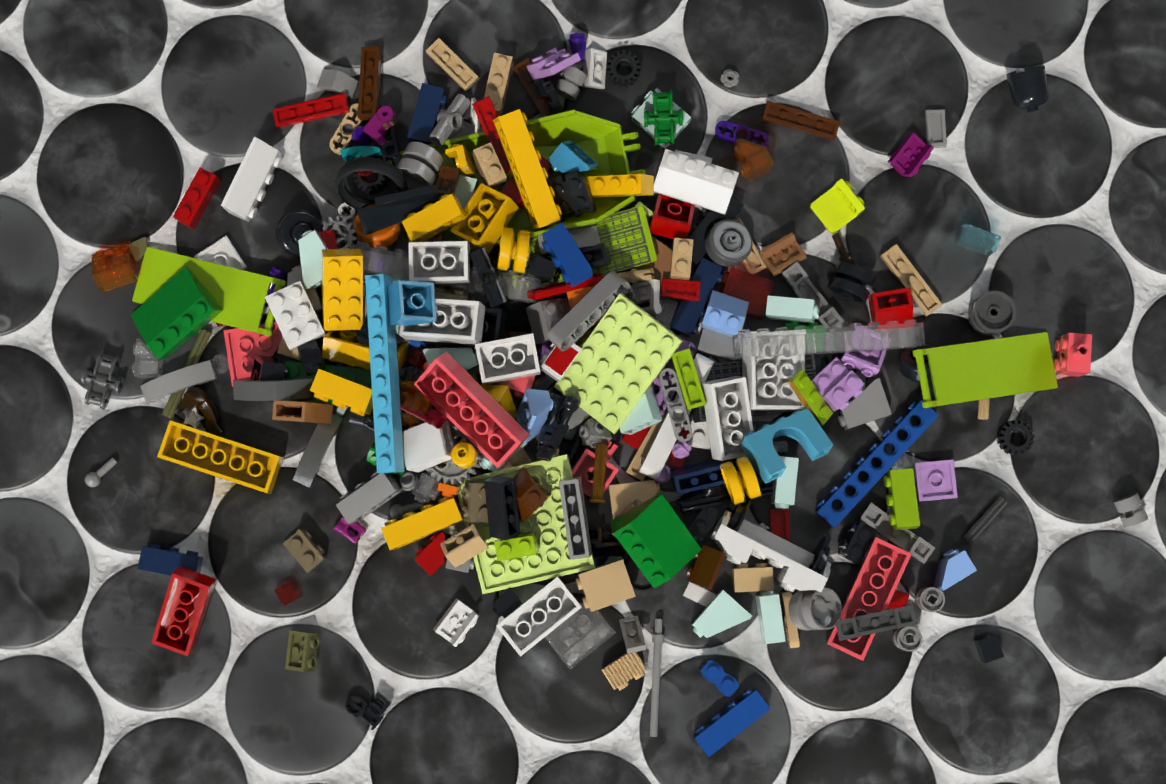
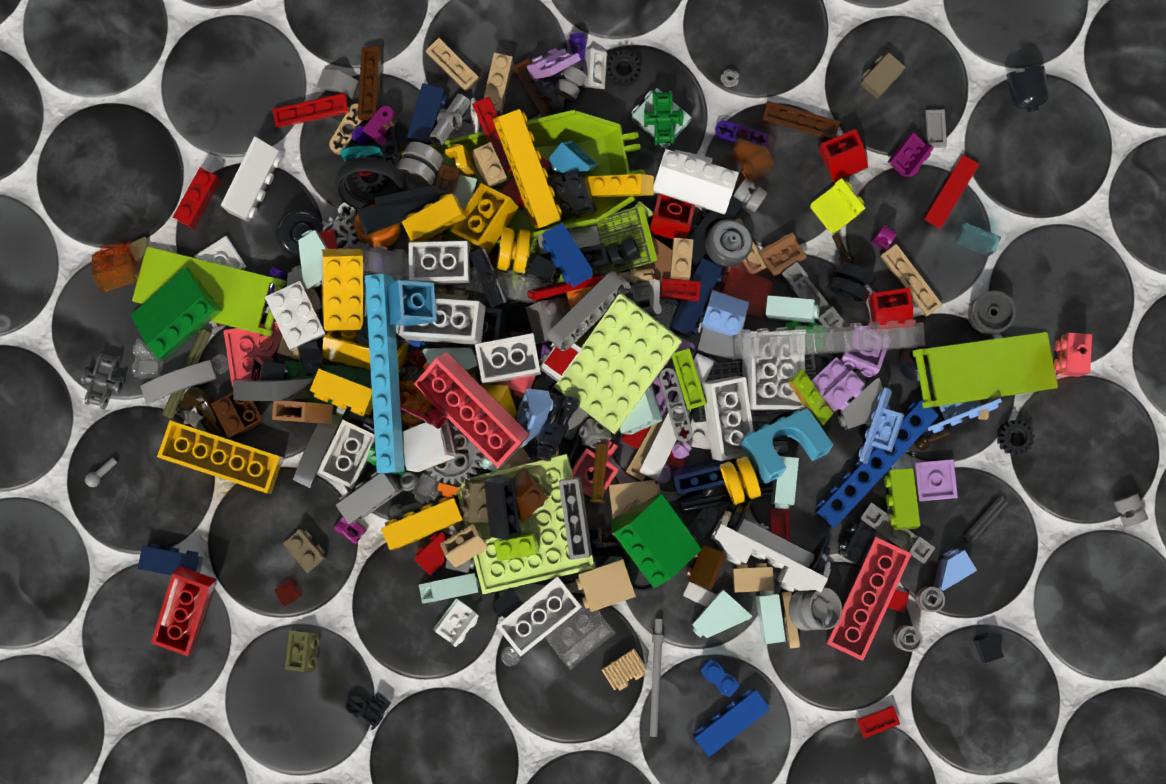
(236, 415): none -> reddish brown slope
(347, 455): none -> white brick
(449, 588): none -> light aqua slope
(467, 460): yellow head -> none
(510, 656): none -> clear plate
(630, 249): none -> black wheel
(632, 634): light grey plate -> none
(750, 195): none -> light grey wheel
(843, 155): none -> red slope
(876, 622): dark grey slope -> none
(878, 721): none -> red plate
(883, 75): none -> dark tan brick
(883, 237): none -> magenta leg
(883, 428): none -> light blue bracket
(923, 442): none -> dark brown bar
(951, 191): none -> red tile
(954, 412): none -> light blue bracket

